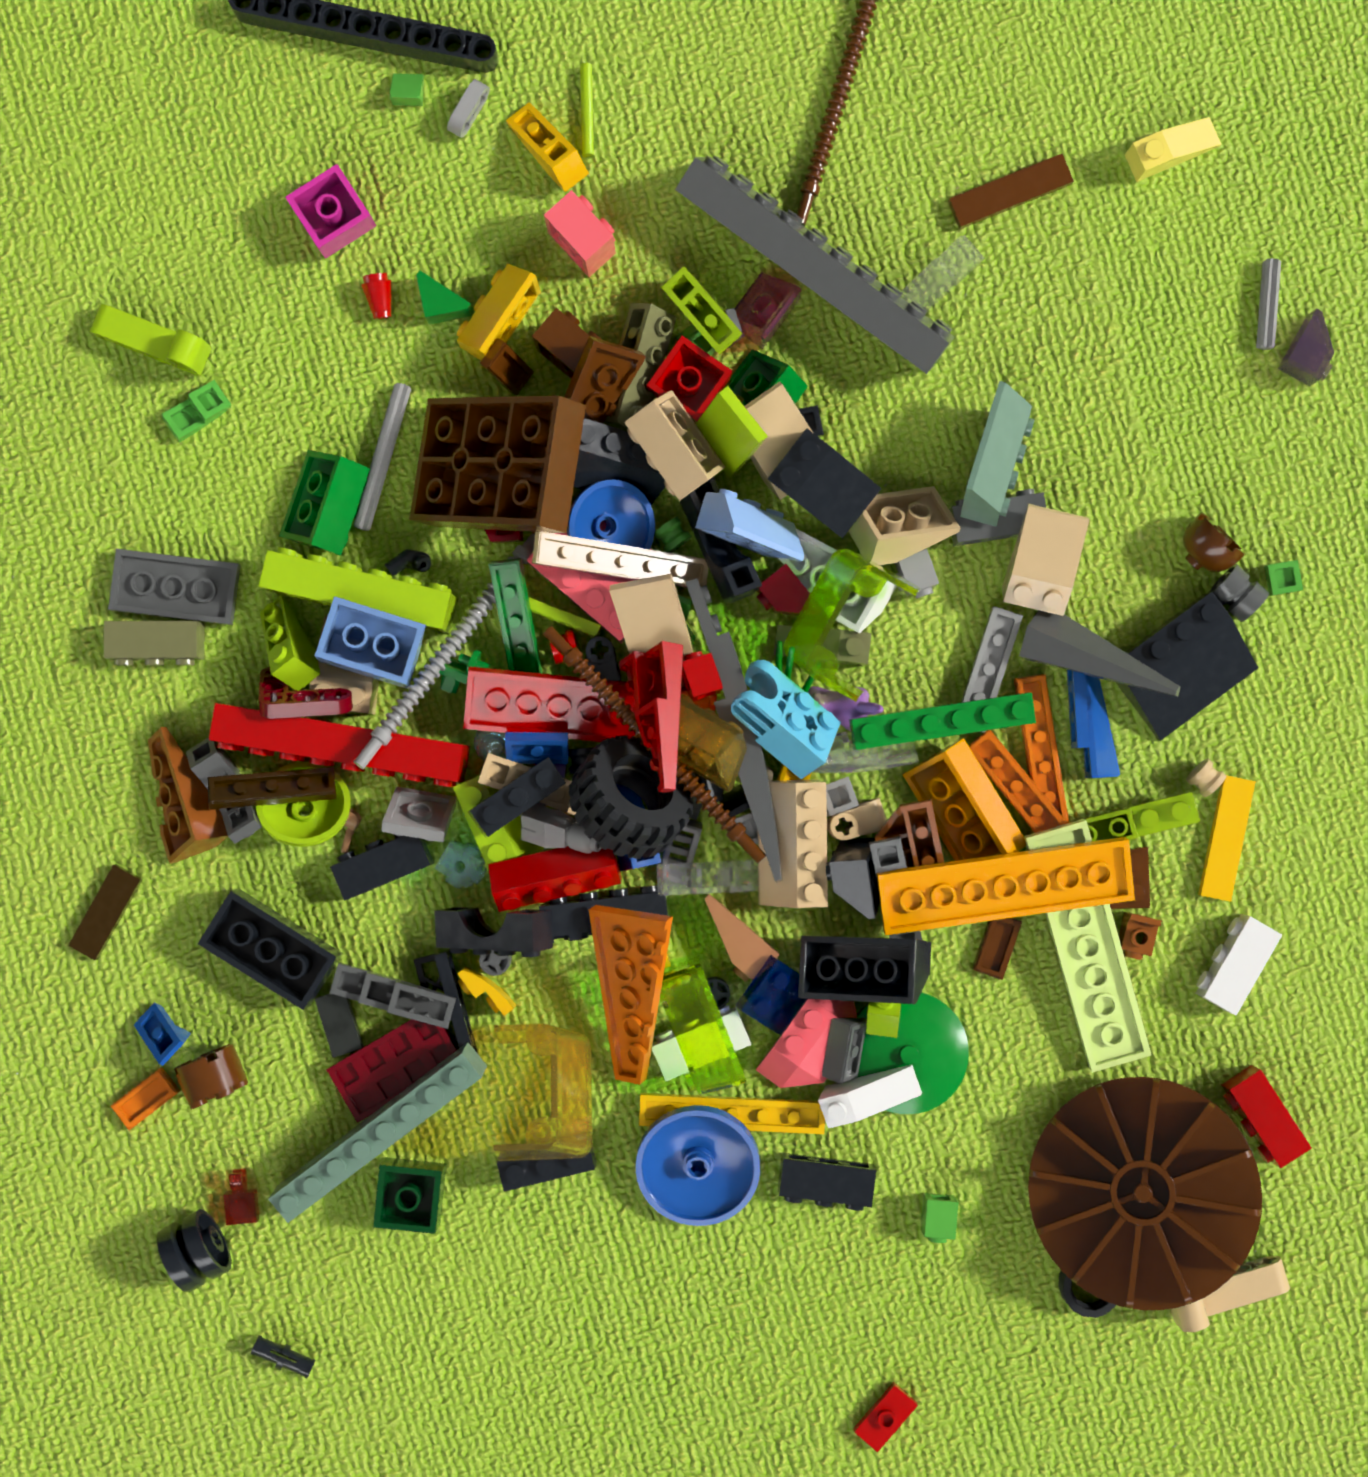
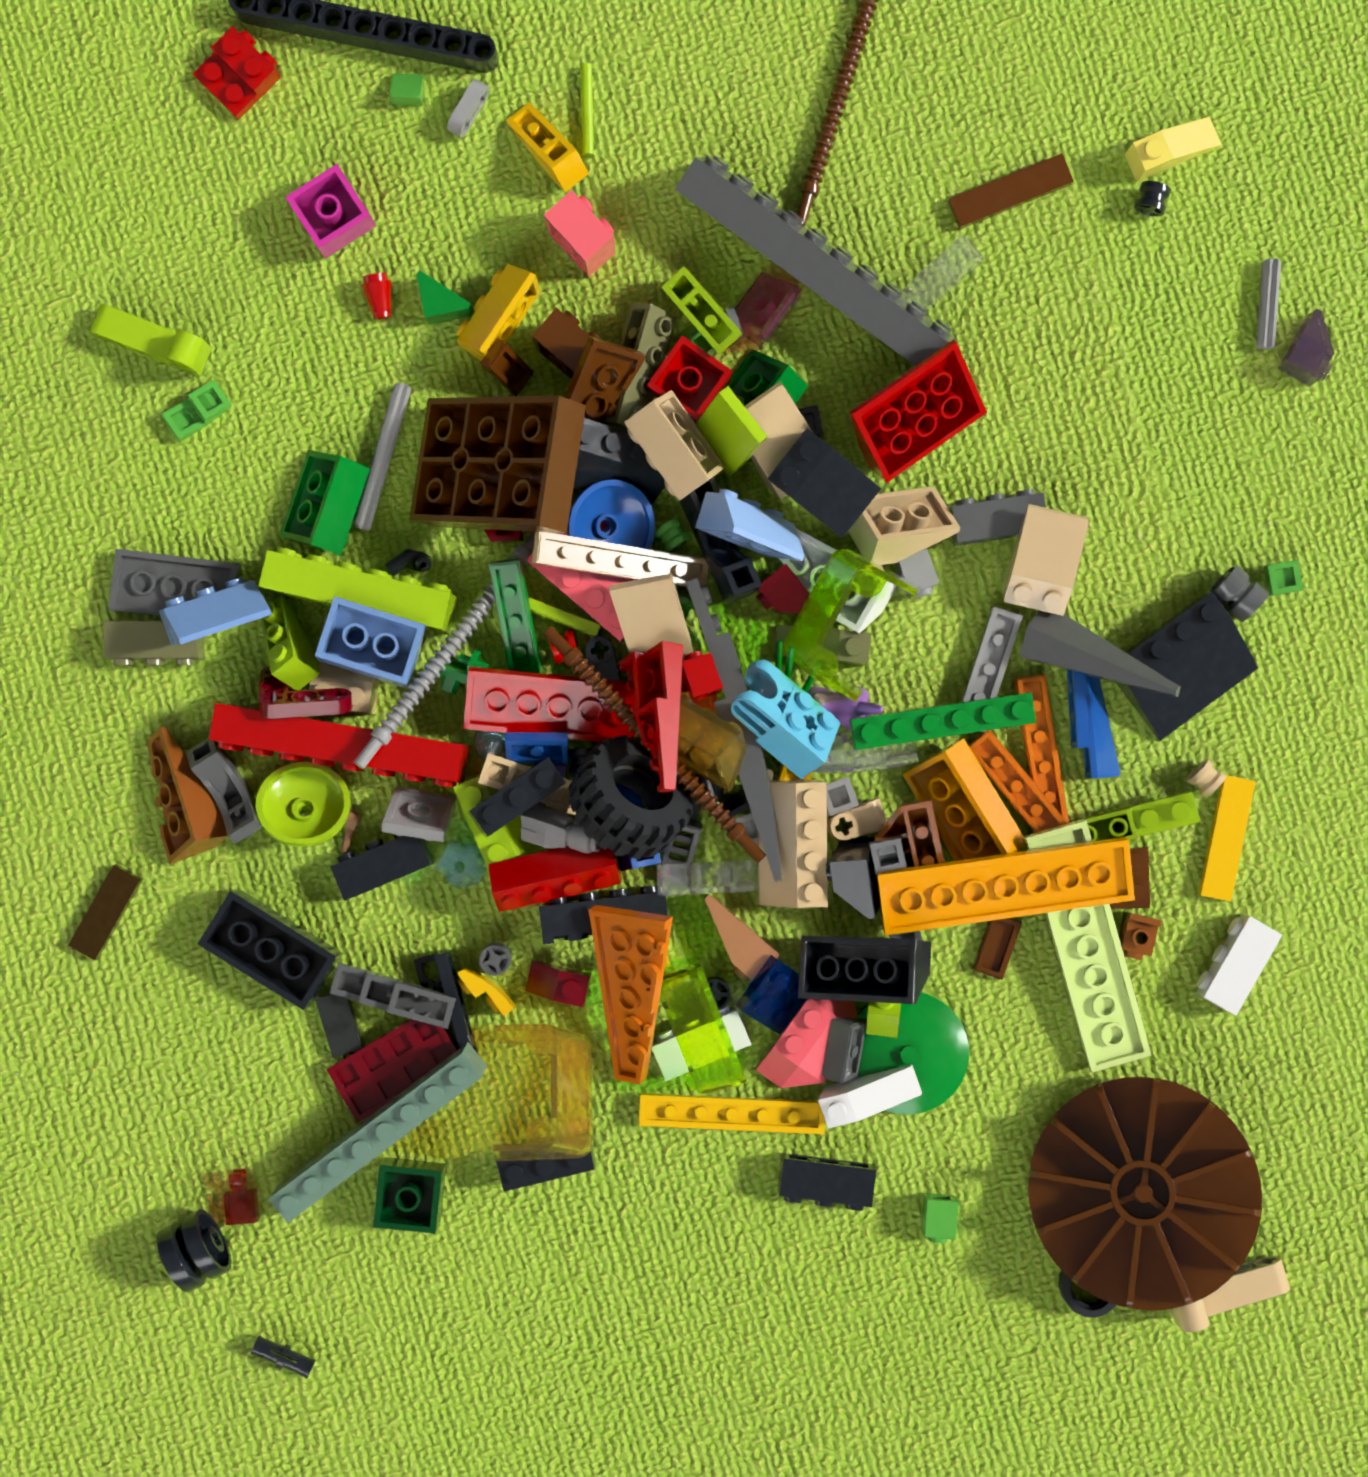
(145, 1098): orange tile -> none
(160, 1033): blue slope -> none
(211, 1076): reddish brown brick -> none
(213, 611): none -> medium blue slope
(237, 72): none -> red plate
(271, 788): dark brown tile -> none
(522, 931): black arch -> none
(558, 983): none -> dark red slope
(698, 1165): blue dish -> none
(885, 1417): red plate -> none
(917, 412): none -> red slope
(997, 456): slope -> none
(1152, 198): none -> black wheel
(1210, 546): reddish brown cylinder -> none
(1265, 1117): red brick -> none

